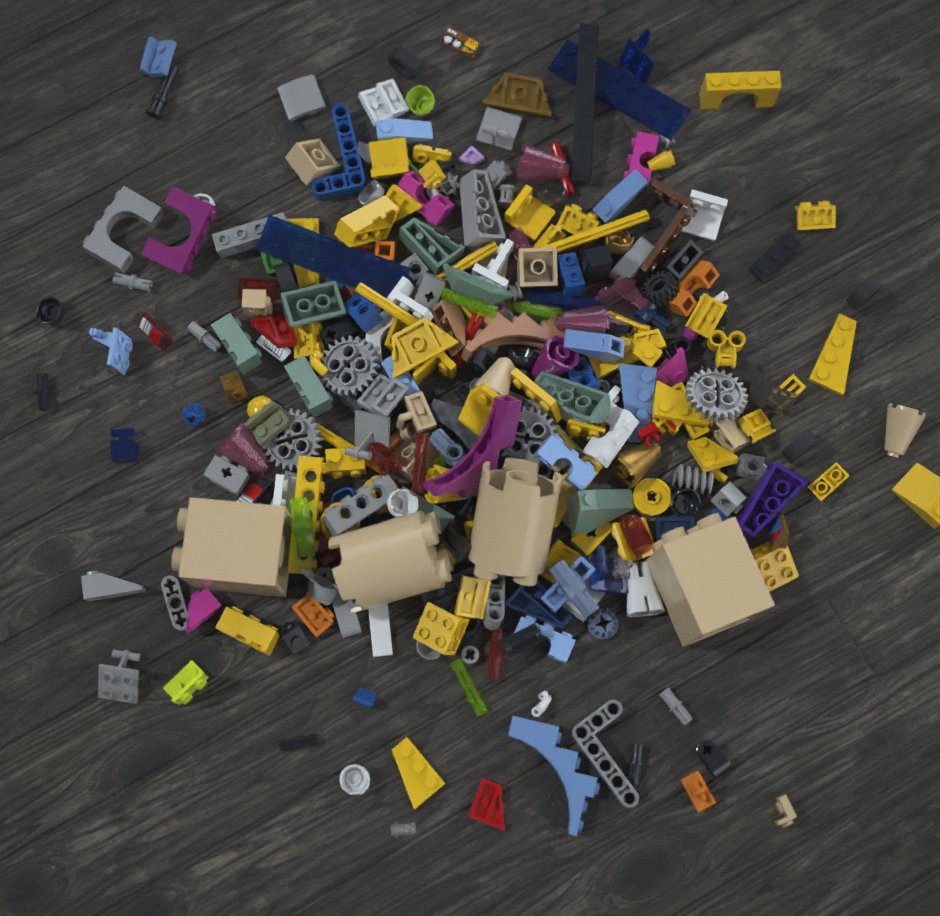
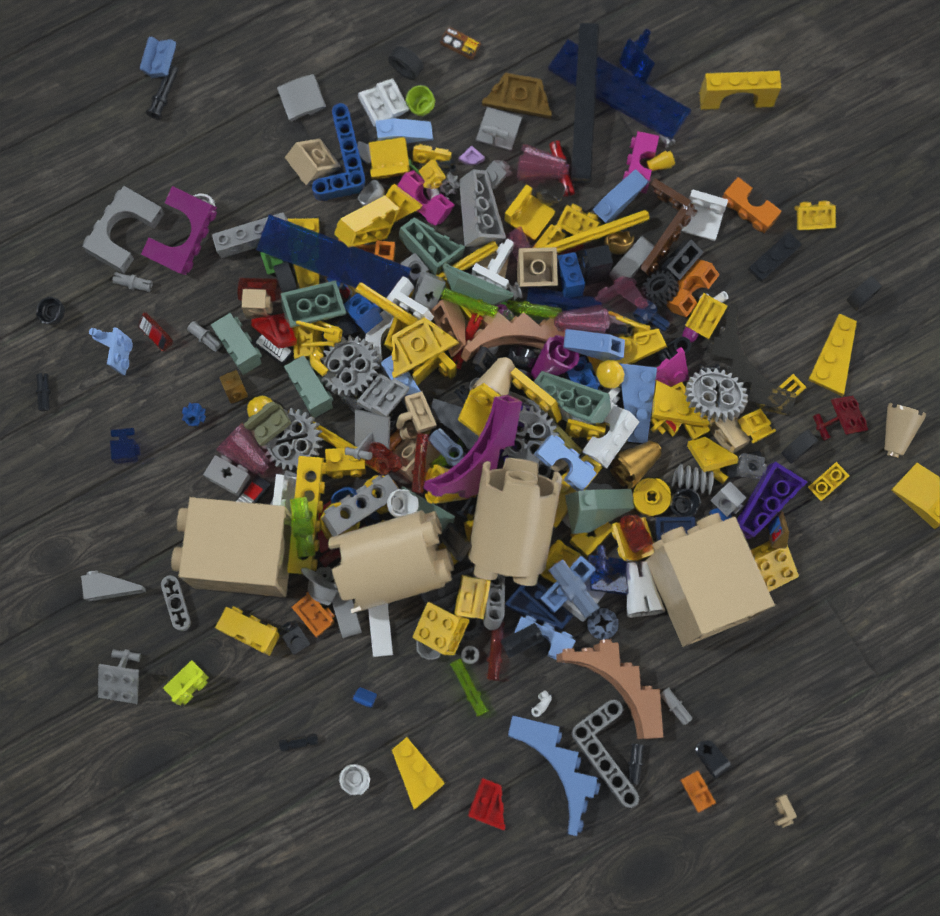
(200, 608): dark pink slope -> none
(331, 333): none -> yellow plant
(403, 829): clear pin -> none
(507, 194): light grey bush -> none
(610, 374): none -> yellow hair
(622, 568): clear wheel -> none
(642, 701): none -> nougat arch
(646, 352): yellow bracket -> none
(648, 432): red tile -> none
(726, 350): yellow piece -> none
(760, 217): none -> orange arch
(848, 415): none -> dark red plate

